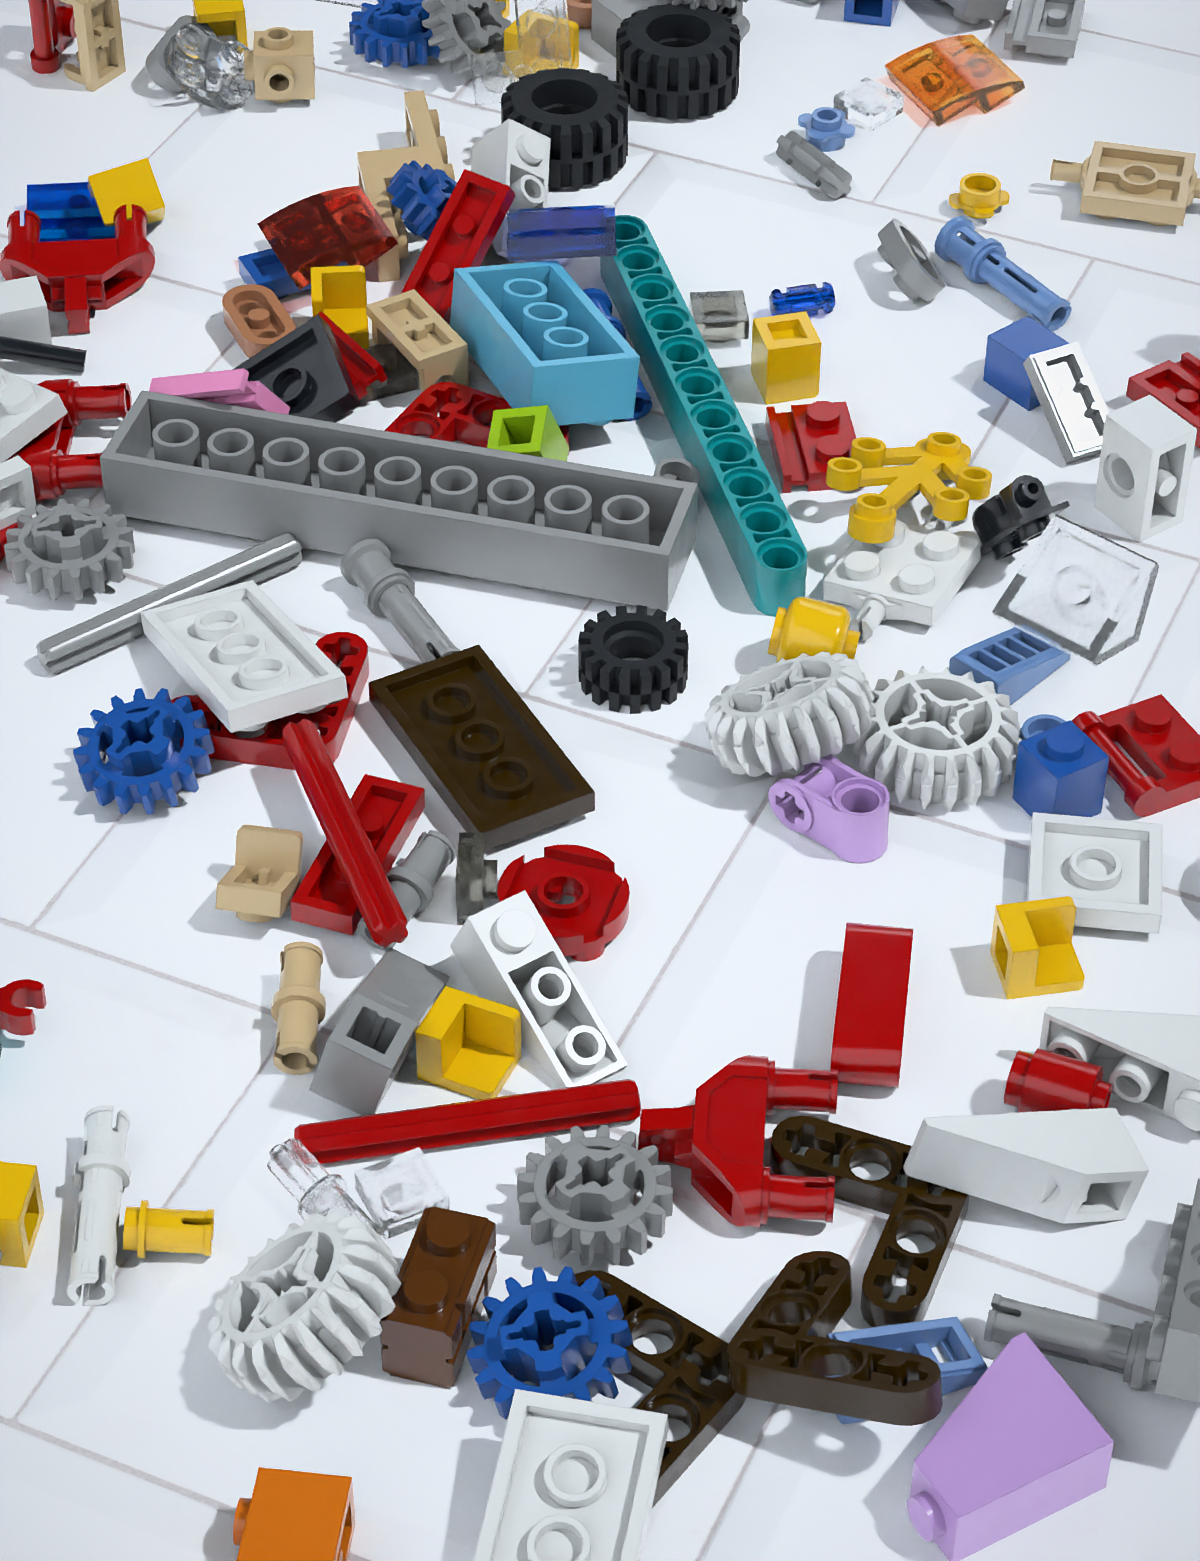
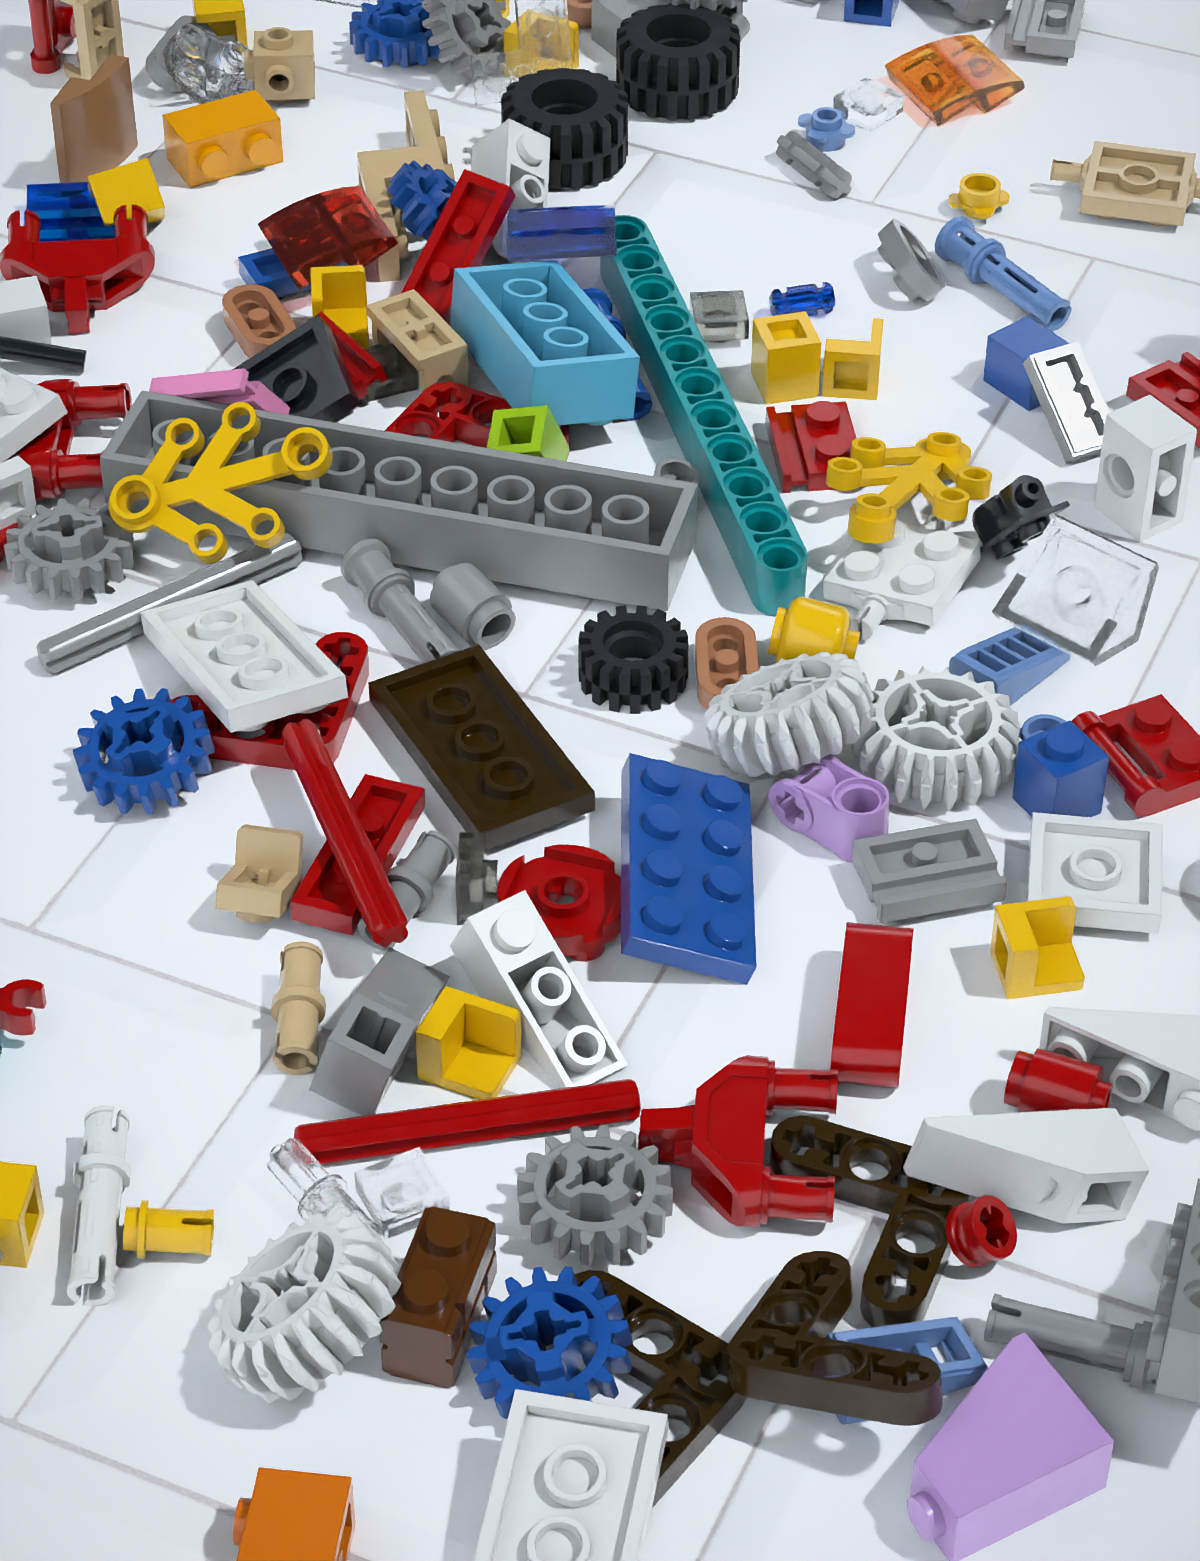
(94, 121): none -> medium nougat slope
(211, 482): none -> yellow plant
(222, 138): none -> light orange brick
(472, 605): none -> light grey brick
(687, 869): none -> blue plate
(722, 654): none -> nougat plate
(853, 366): none -> yellow panel
(928, 870): none -> light grey plate
(981, 1231): none -> red bush

